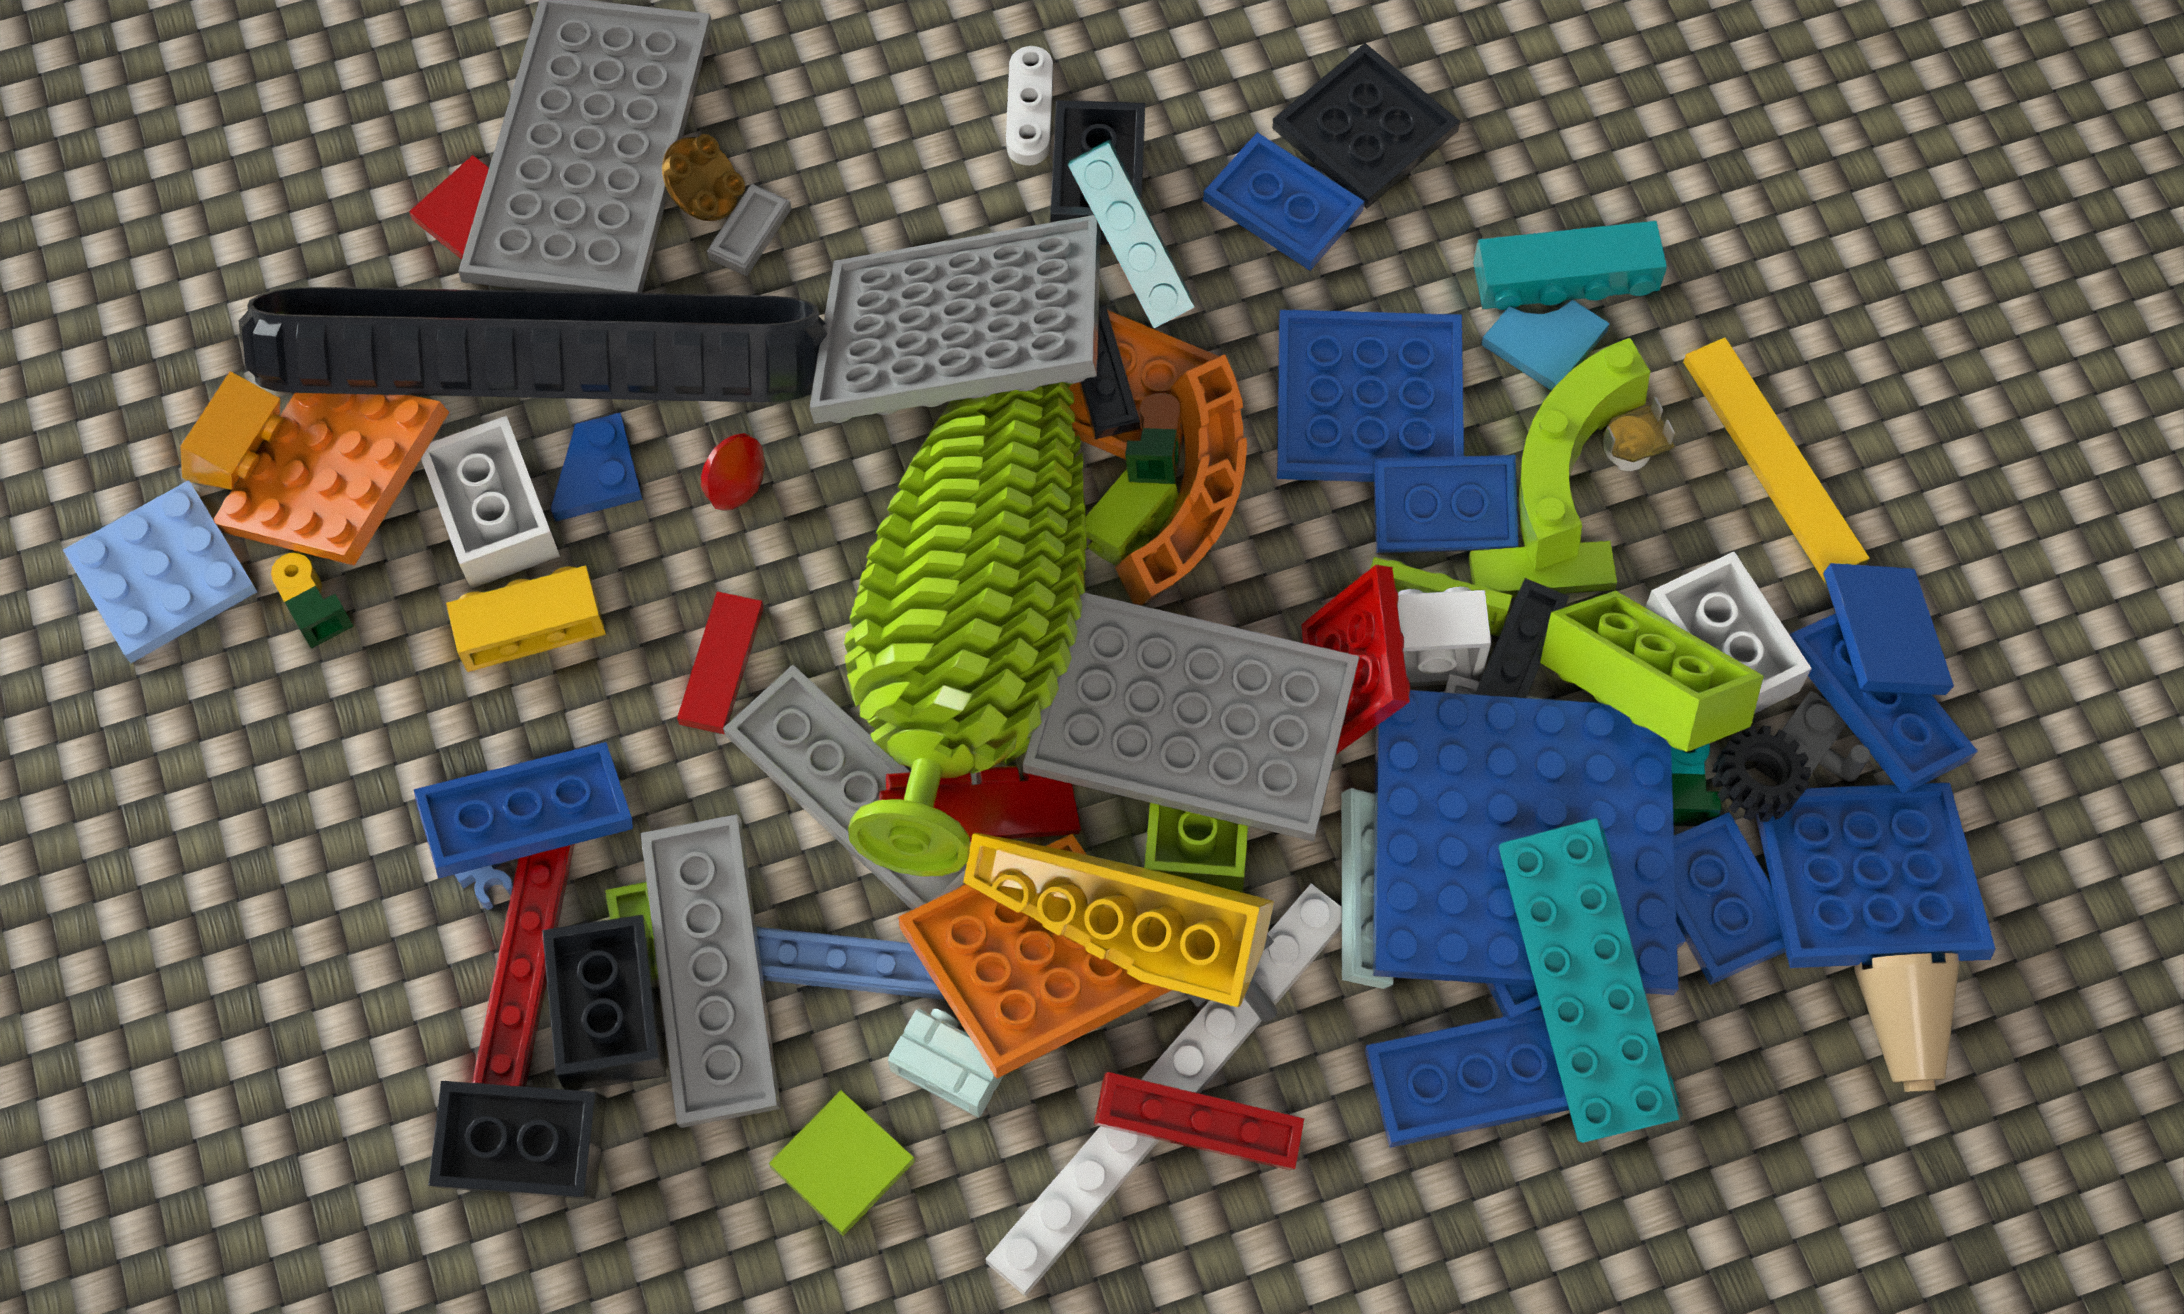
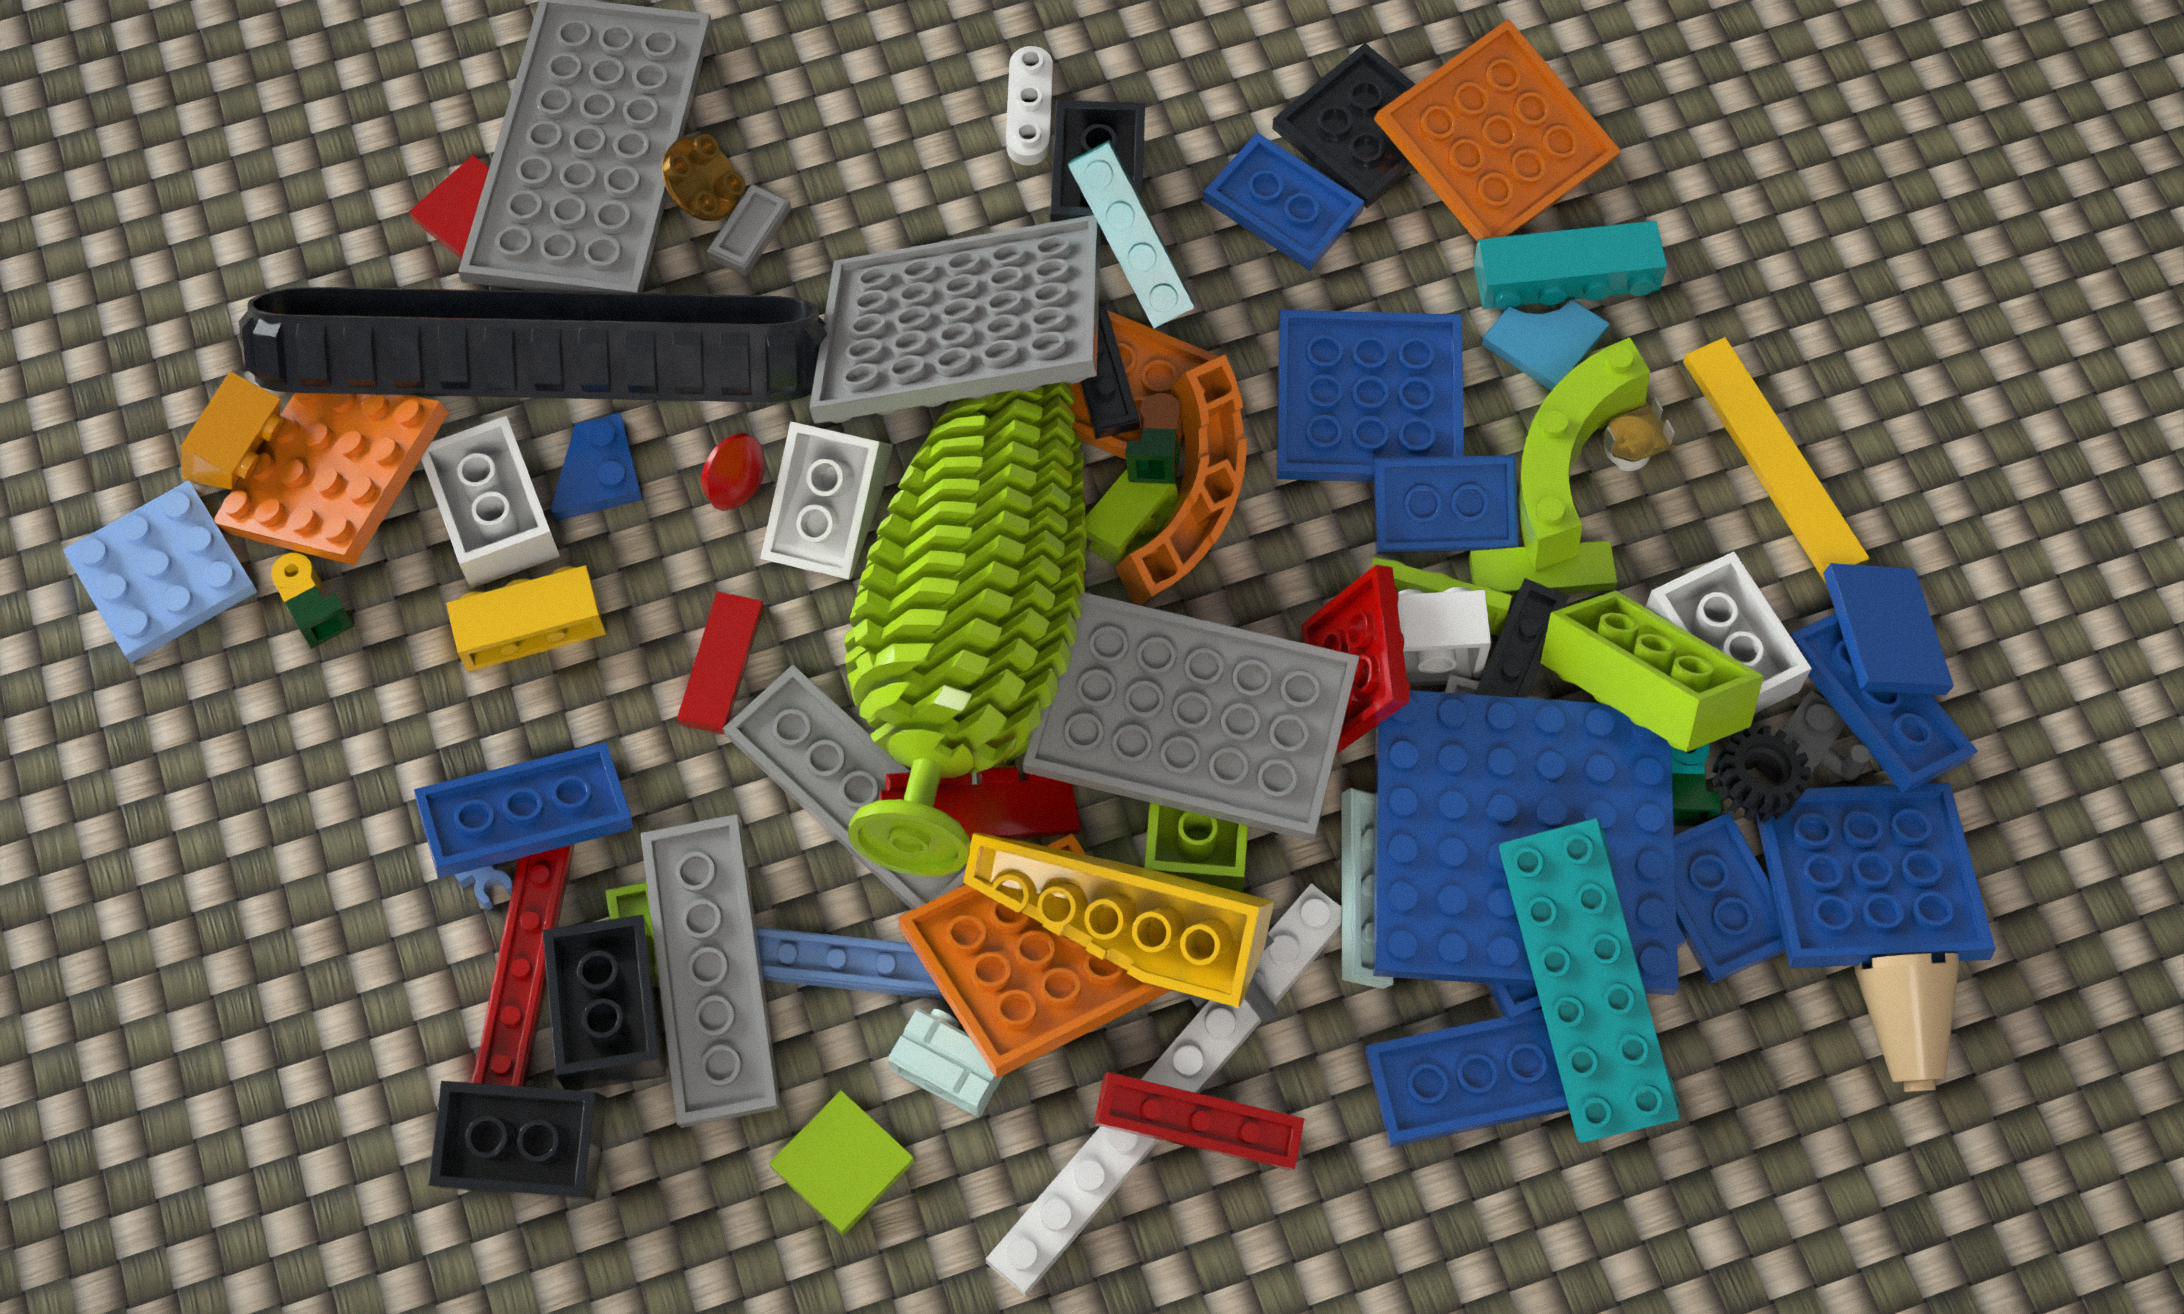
(825, 499): none -> white slope
(1497, 134): none -> orange plate

